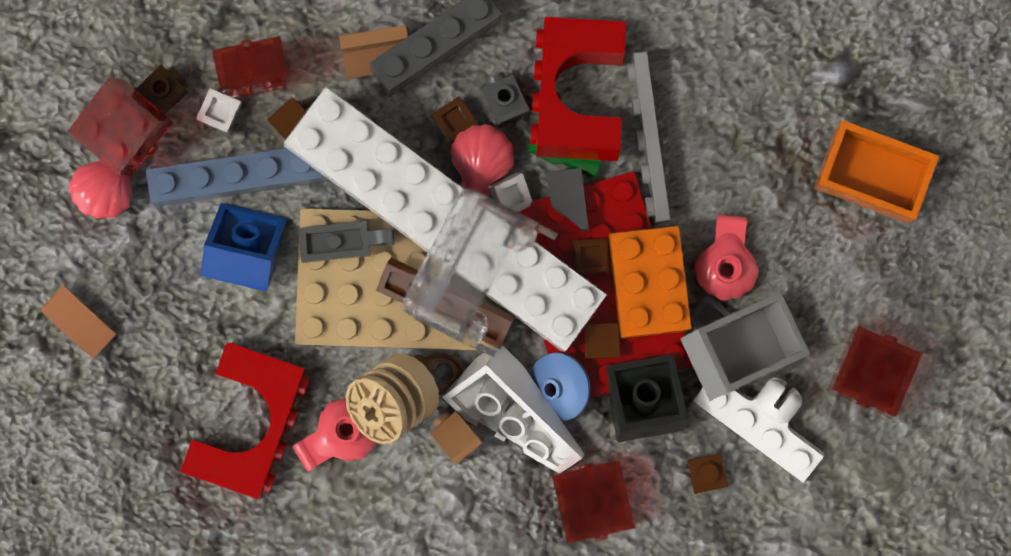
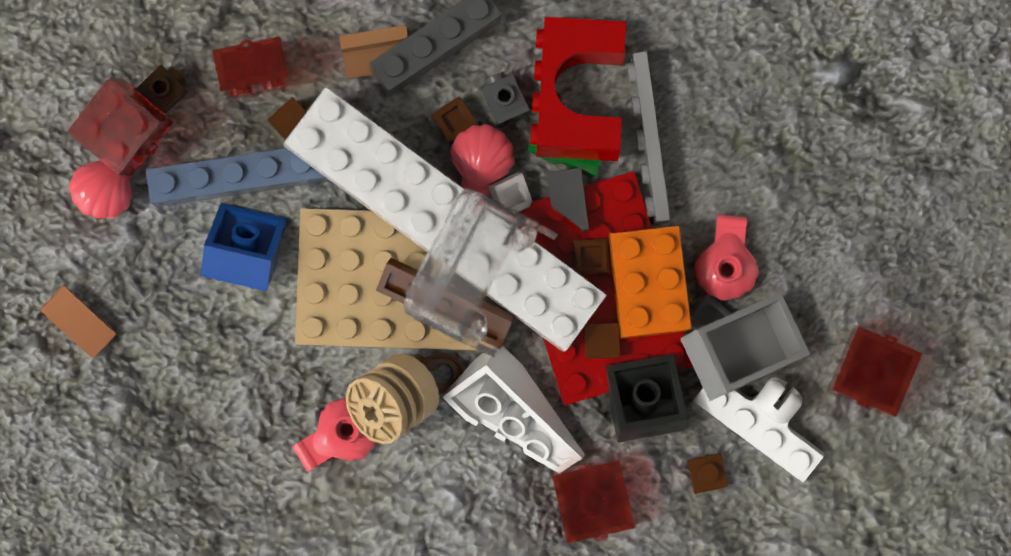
(219, 111): white plate -> none
(251, 470): red arch -> none
(340, 241): dark grey plate -> none
(454, 436): medium nougat slope -> none
(570, 382): medium blue dish -> none
(876, 172): orange piece -> none

